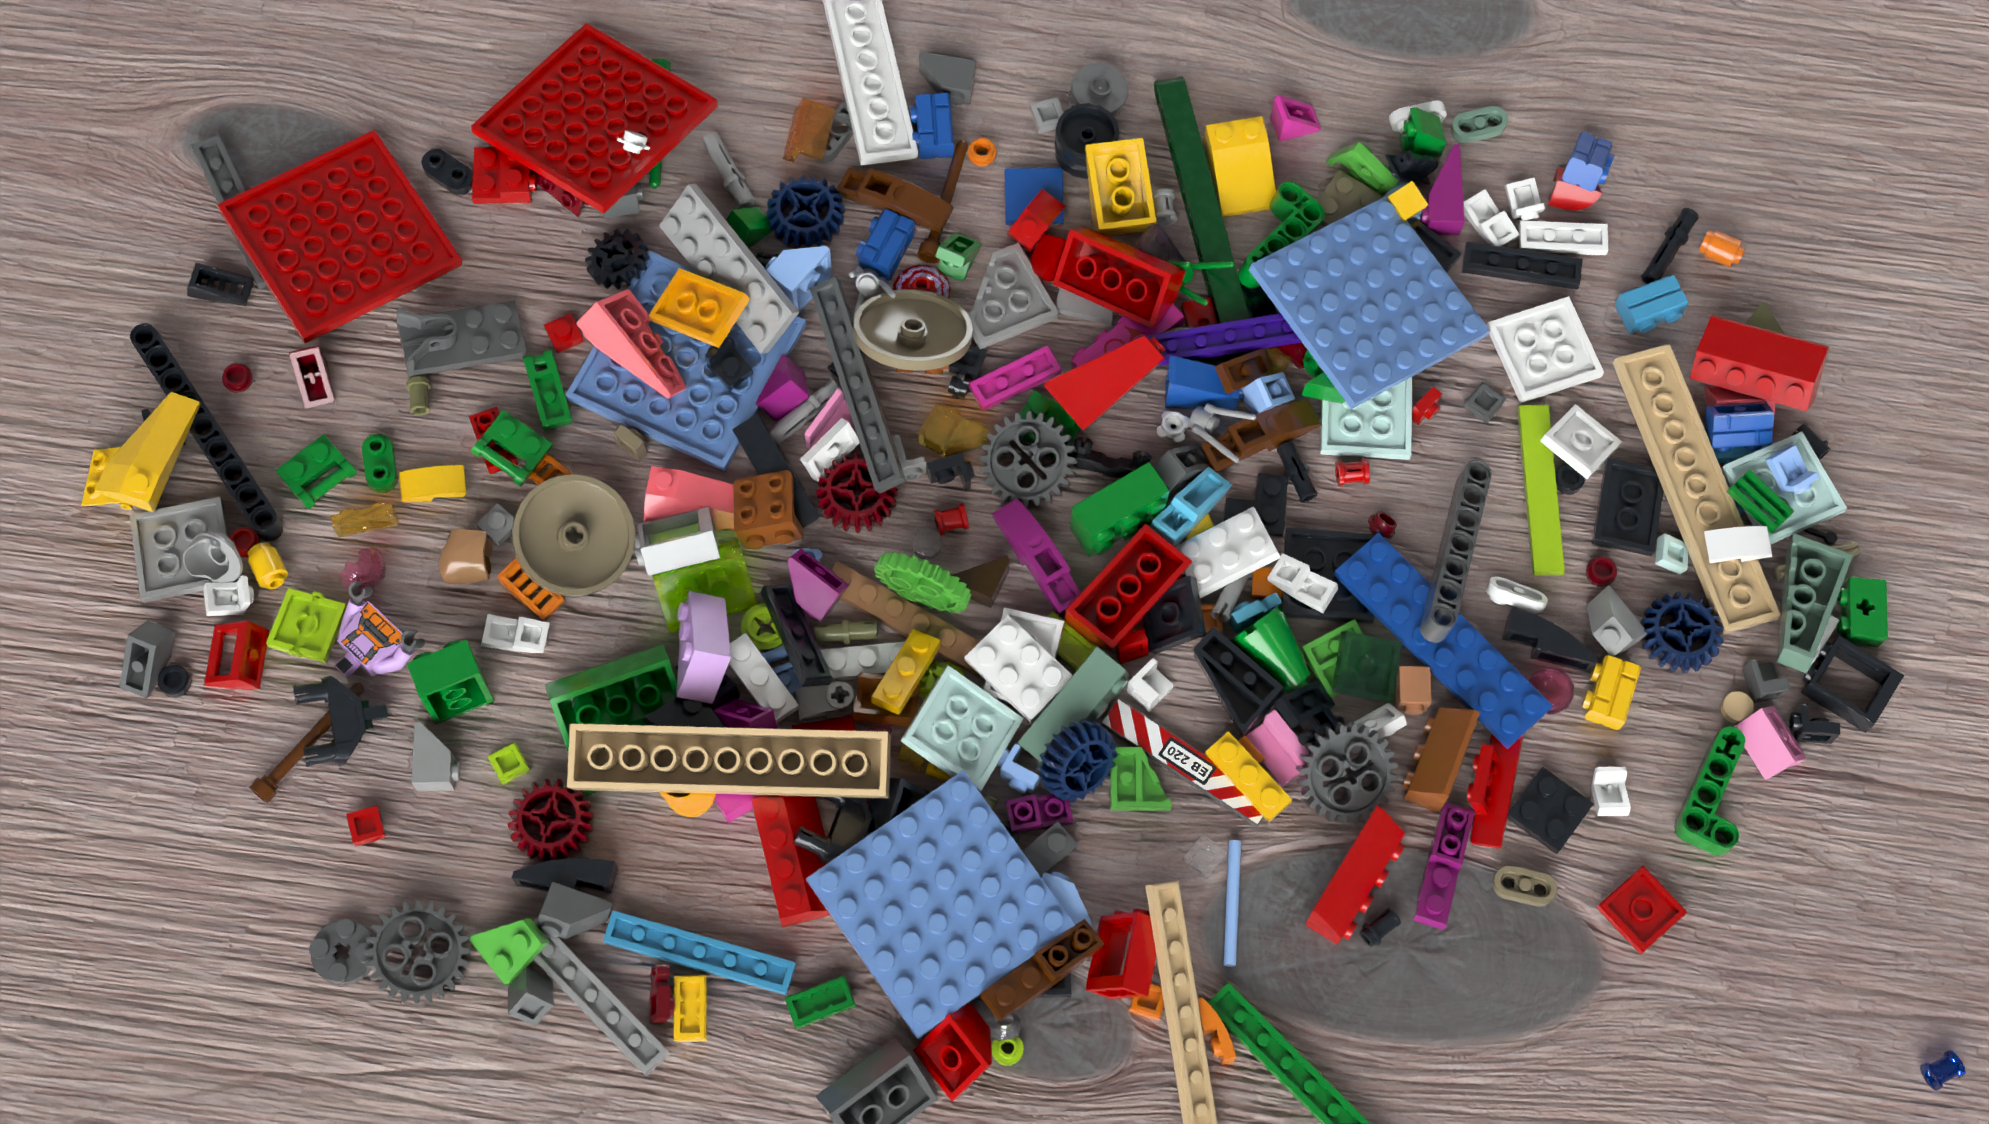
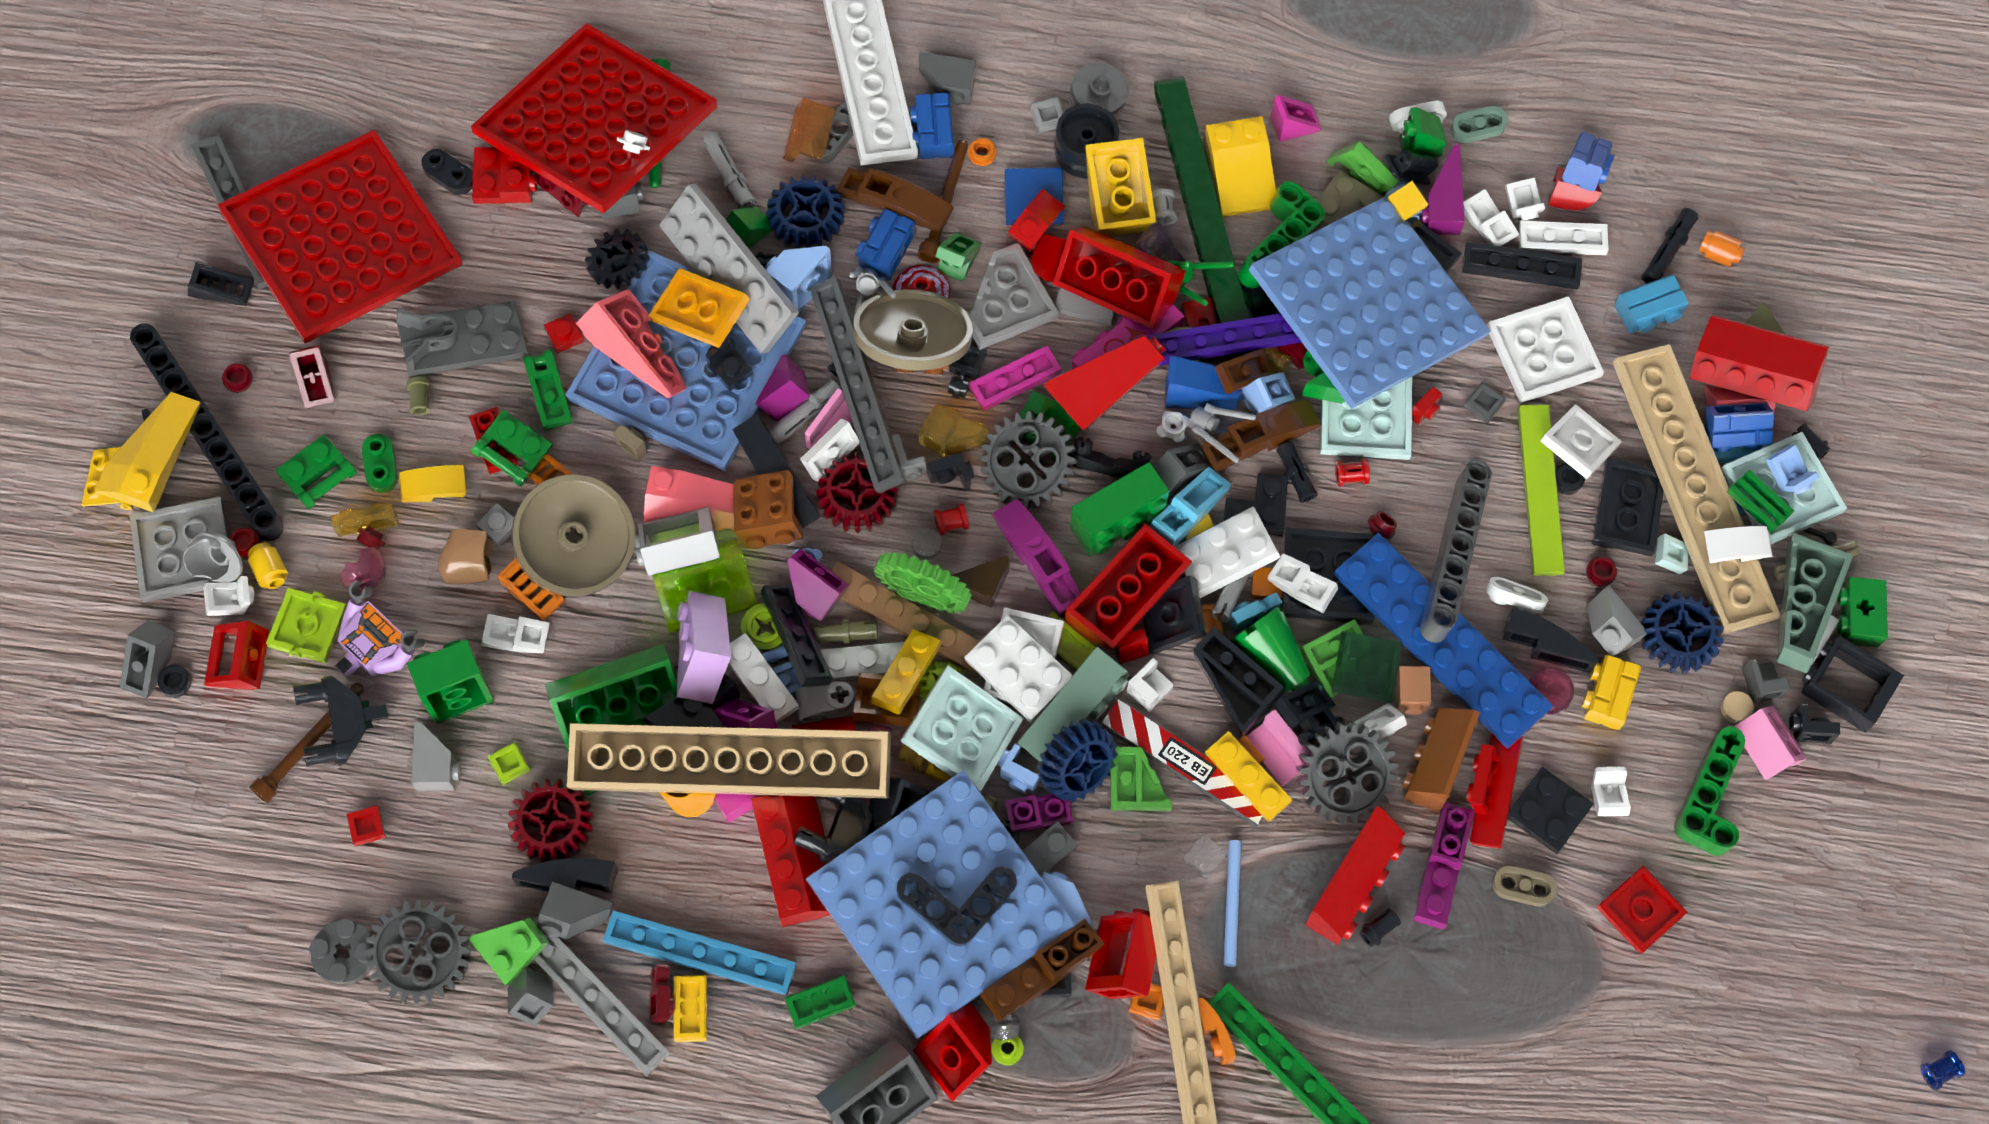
(370, 537): none -> dark red plate
(952, 914): none -> black beam

